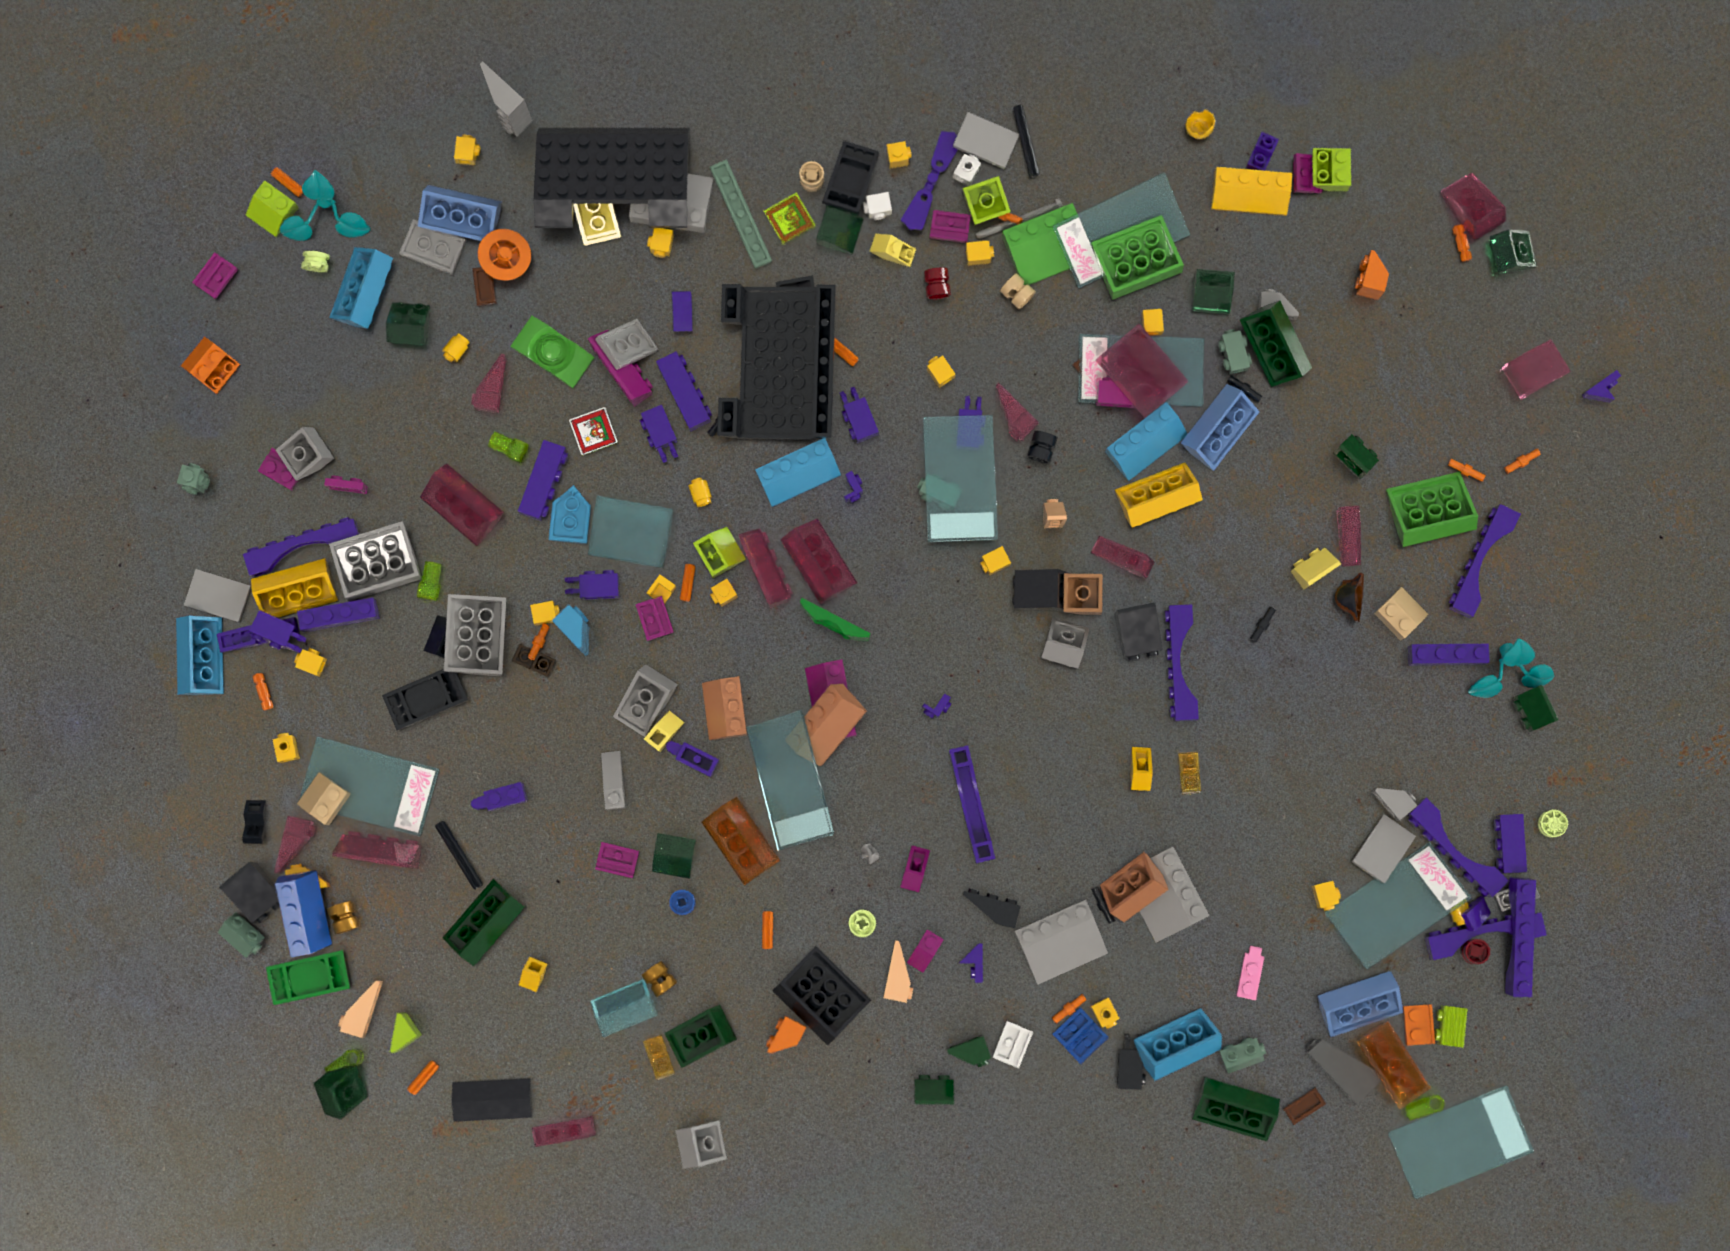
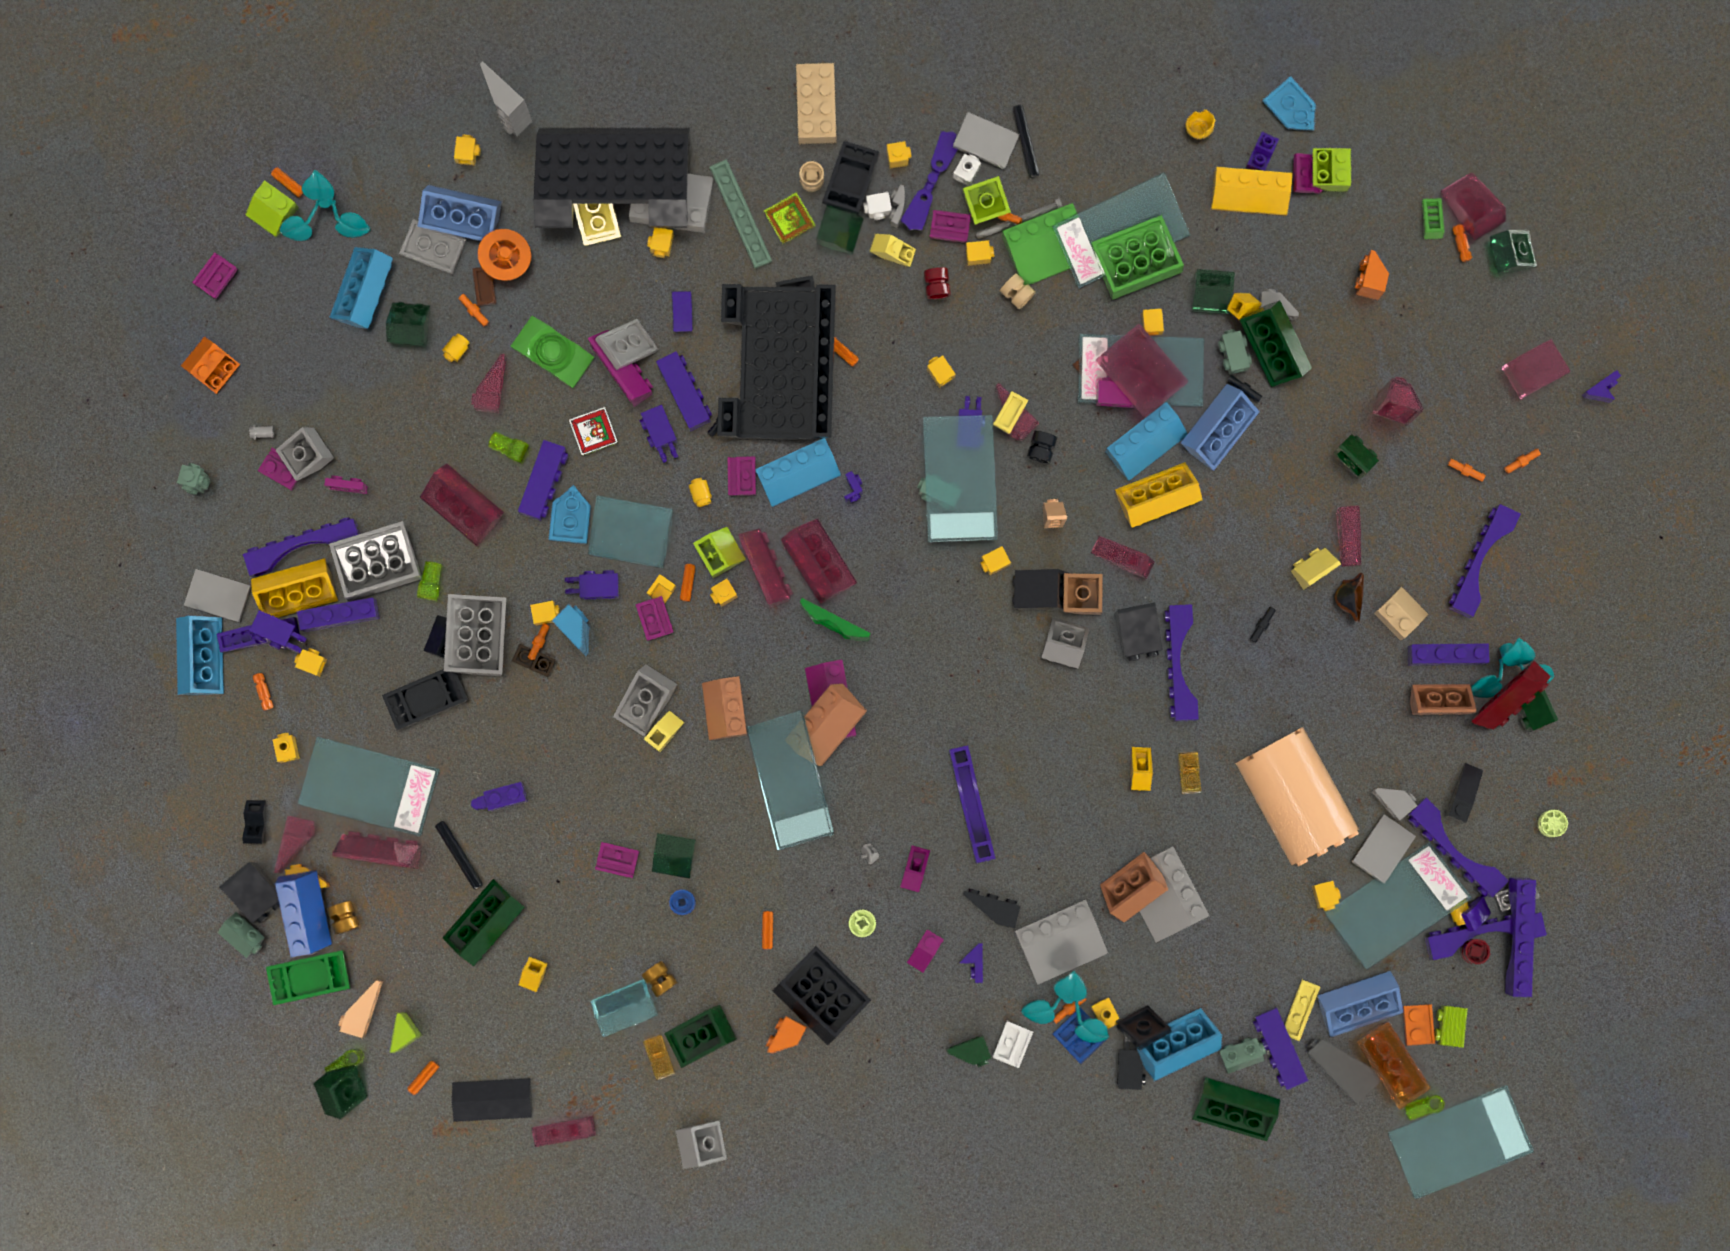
(261, 432): none -> light grey pin
(315, 261): yellowish green wheel -> none
(323, 799): tan slope -> none
(473, 310): none -> orange bar
(613, 781): light grey slope -> none
(693, 758): dark purple hinge -> none
(740, 841): clear orange slope -> none
(741, 476): none -> magenta plate
(816, 103): none -> tan brick
(859, 417): dark purple hinge -> none
(898, 198): none -> light grey slope
(898, 981): light nougat slope -> none
(934, 1090): dark green slope -> none
(943, 705): dark purple bracket -> none
(1010, 412): none -> light yellow tile
(1071, 990): none -> teal plant
(1102, 905): black bar -> none
(1144, 1027): none -> black tile
(1243, 304): none -> yellow brick
(1250, 973): bright pink hinge -> none
(1281, 1048): none -> dark purple brick
(1292, 106): none -> dark azure tile
(1298, 797): none -> light nougat cylinder
(1301, 1009): none -> light yellow tile
(1304, 1106): reddish brown tile -> none
(1398, 402): none -> clear pink slope
(1432, 509): bright green slope -> none
(1434, 230): none -> bright green slope
(1442, 699): none -> nougat slope
(1464, 794): none -> black slope
(1510, 843): dark purple brick -> none
(1512, 696): none -> dark red slope

